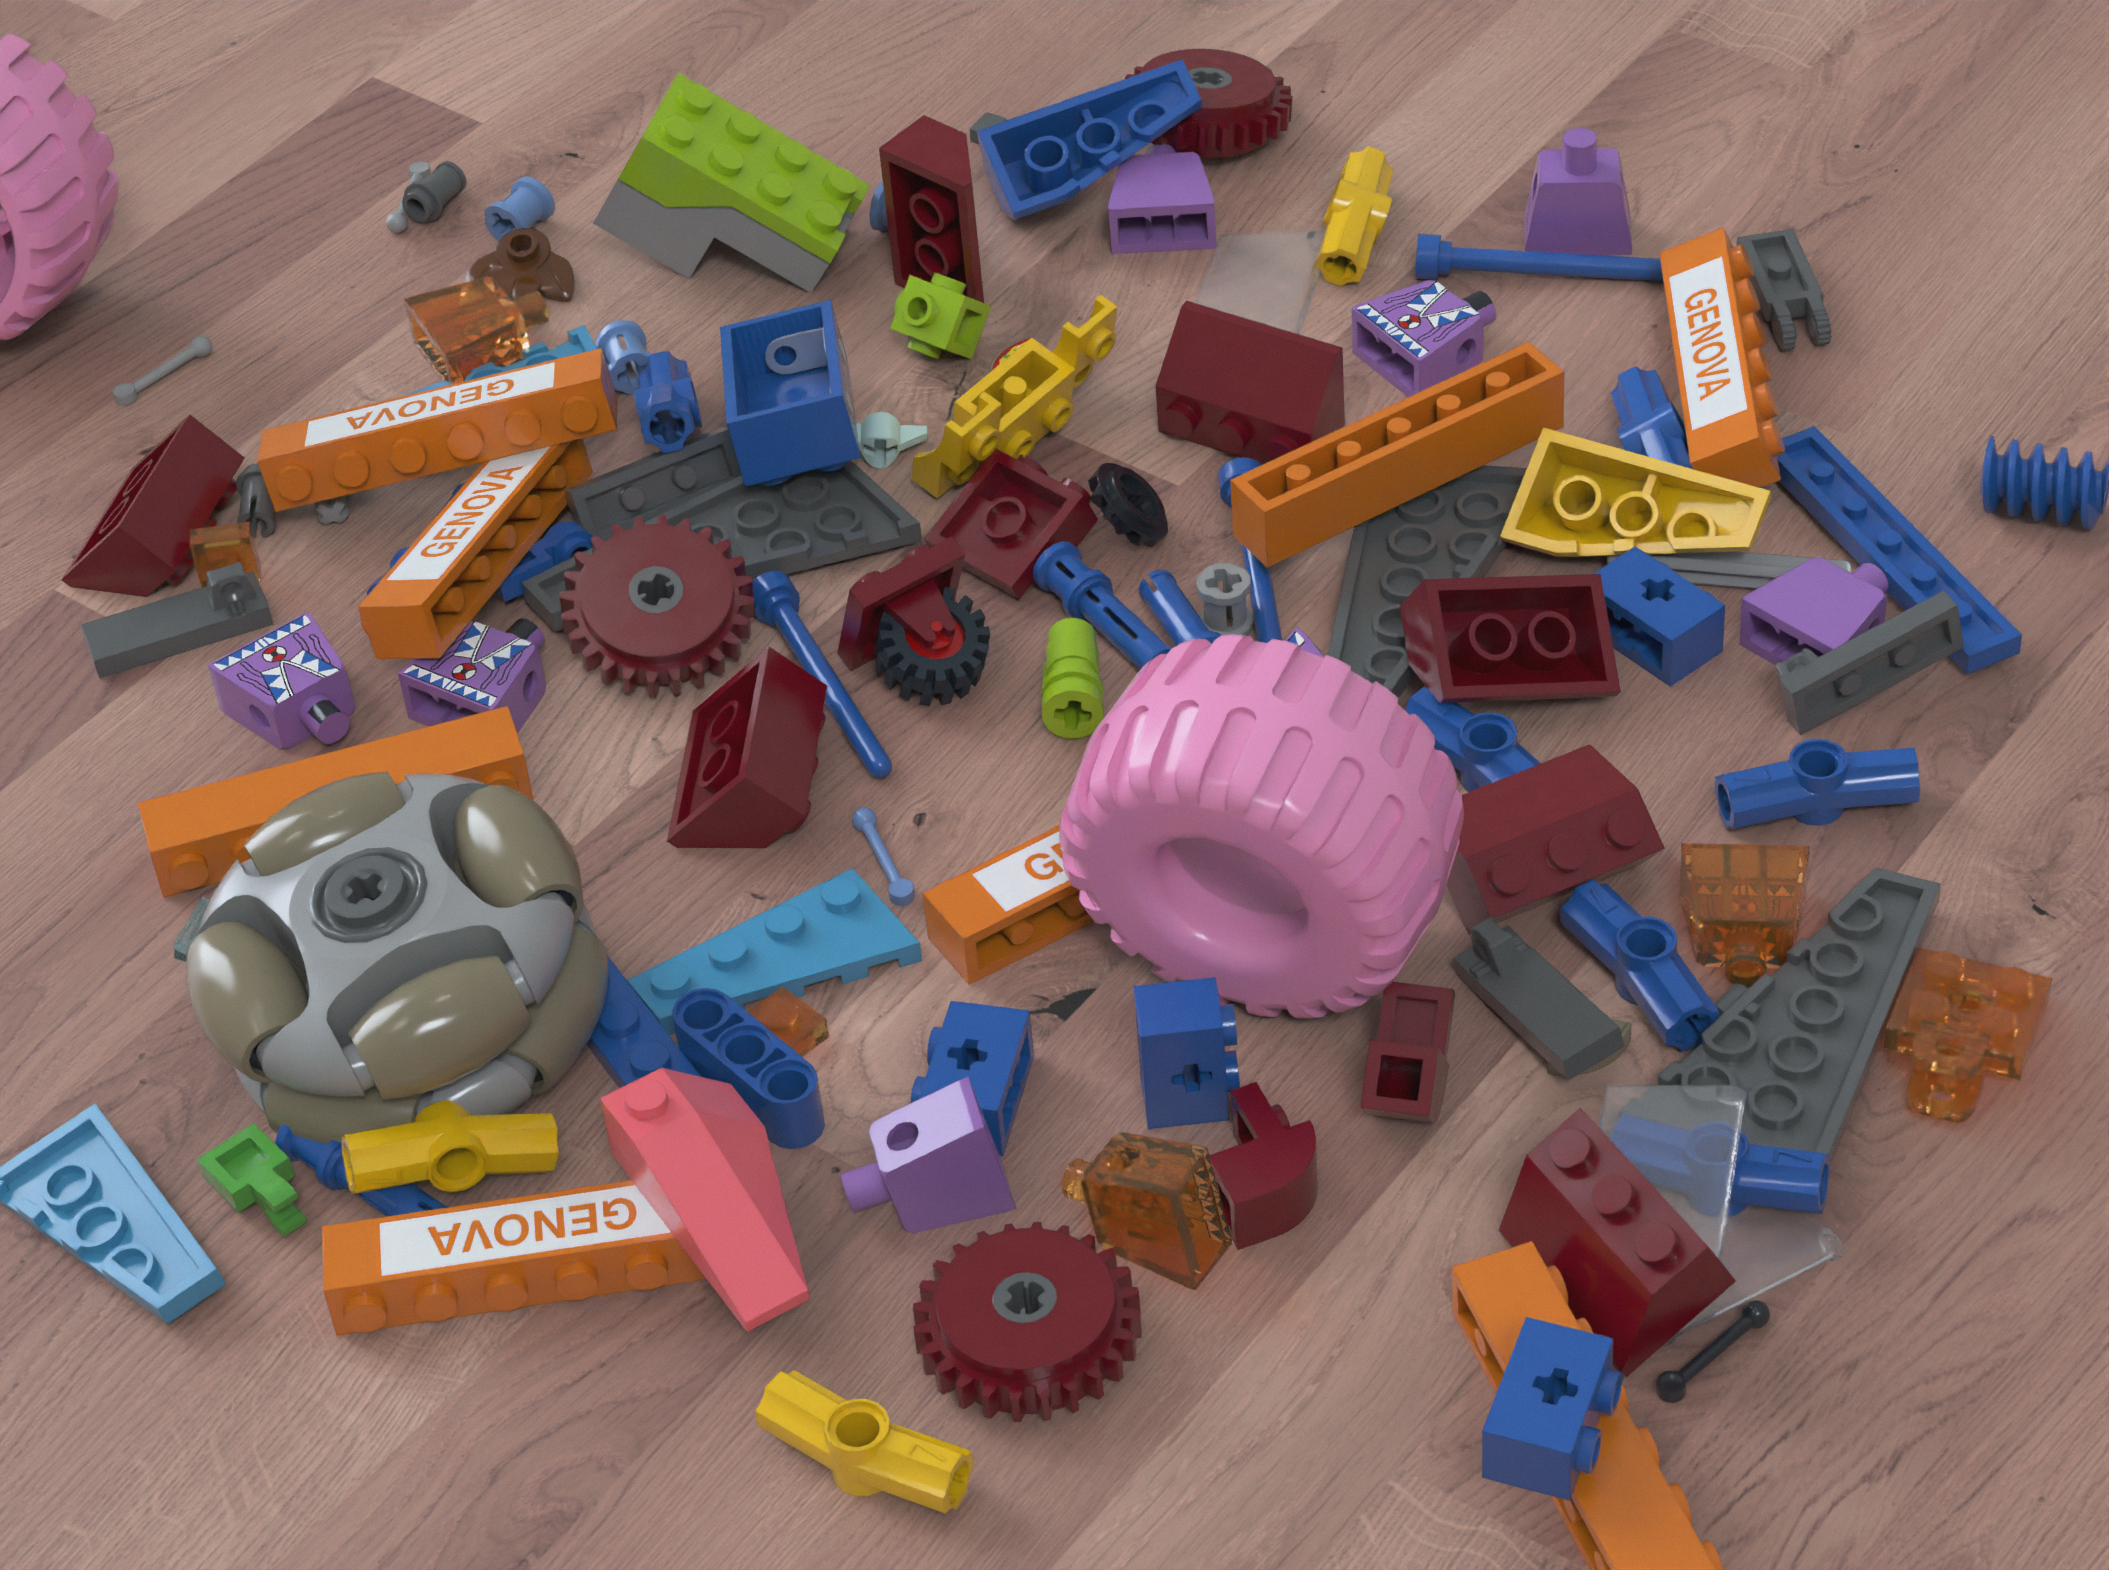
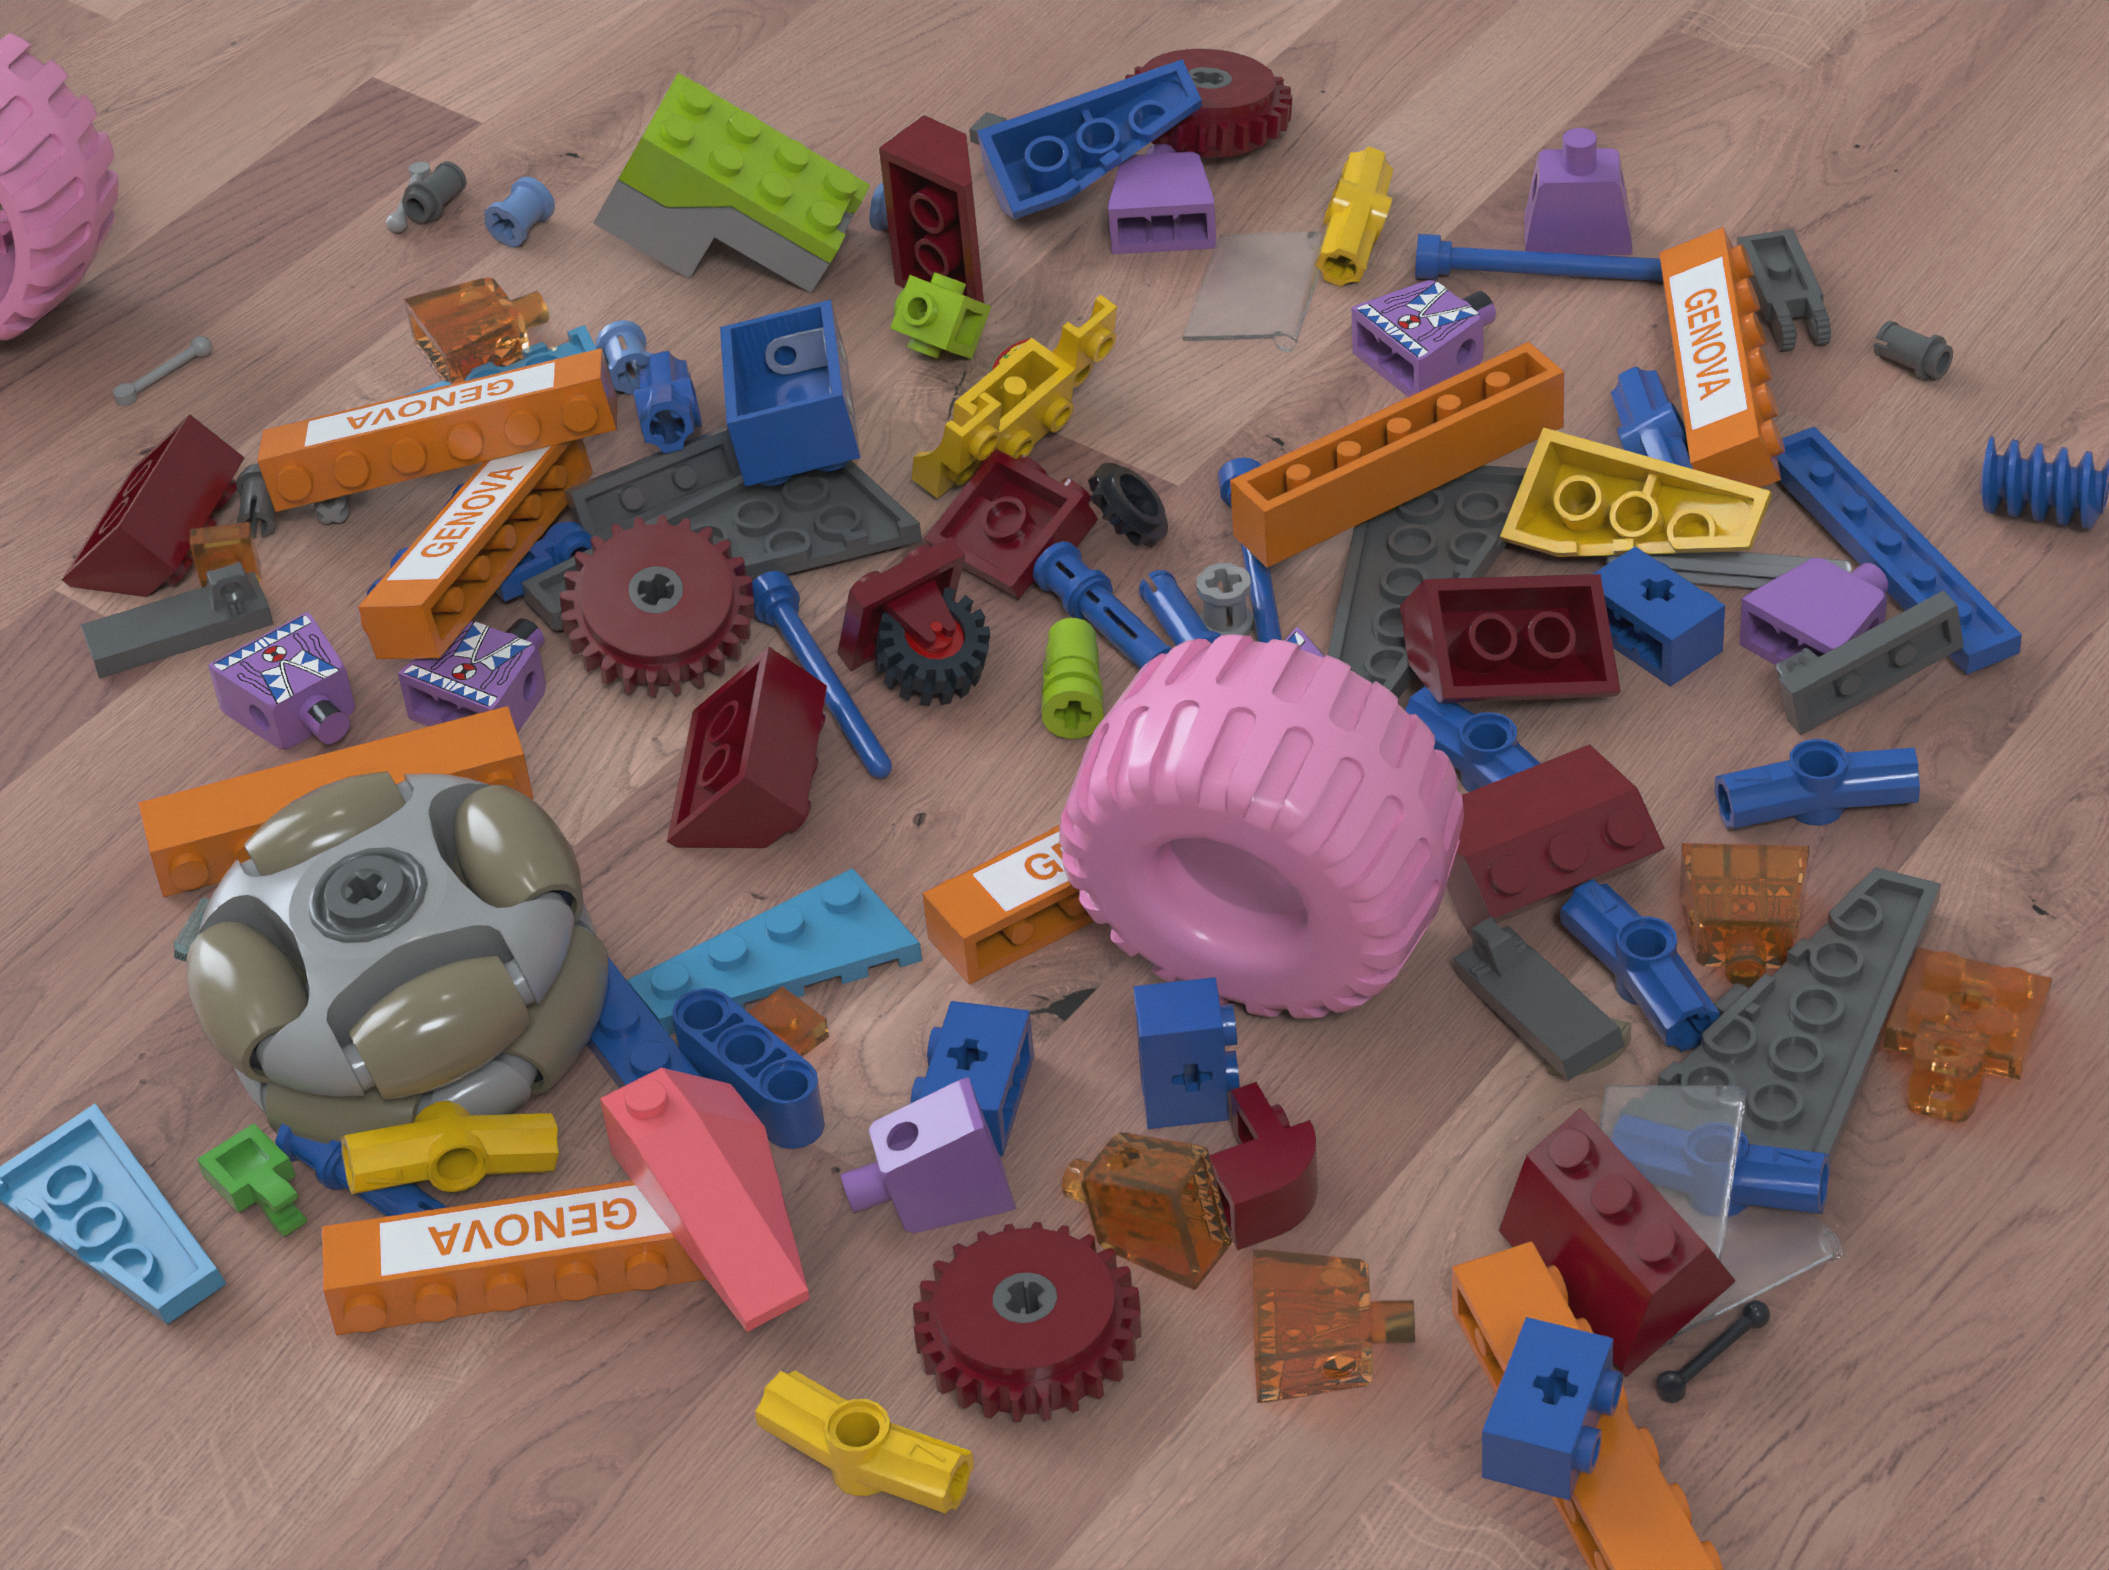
(528, 270): reddish brown plate -> none
(883, 438): light aqua piece -> none
(900, 889): medium blue hinge -> none
(1247, 385): dark red slope -> none
(1318, 1324): none -> clear orange torso
(1409, 1058): dark red brick -> none
(1924, 354): none -> dark grey pin

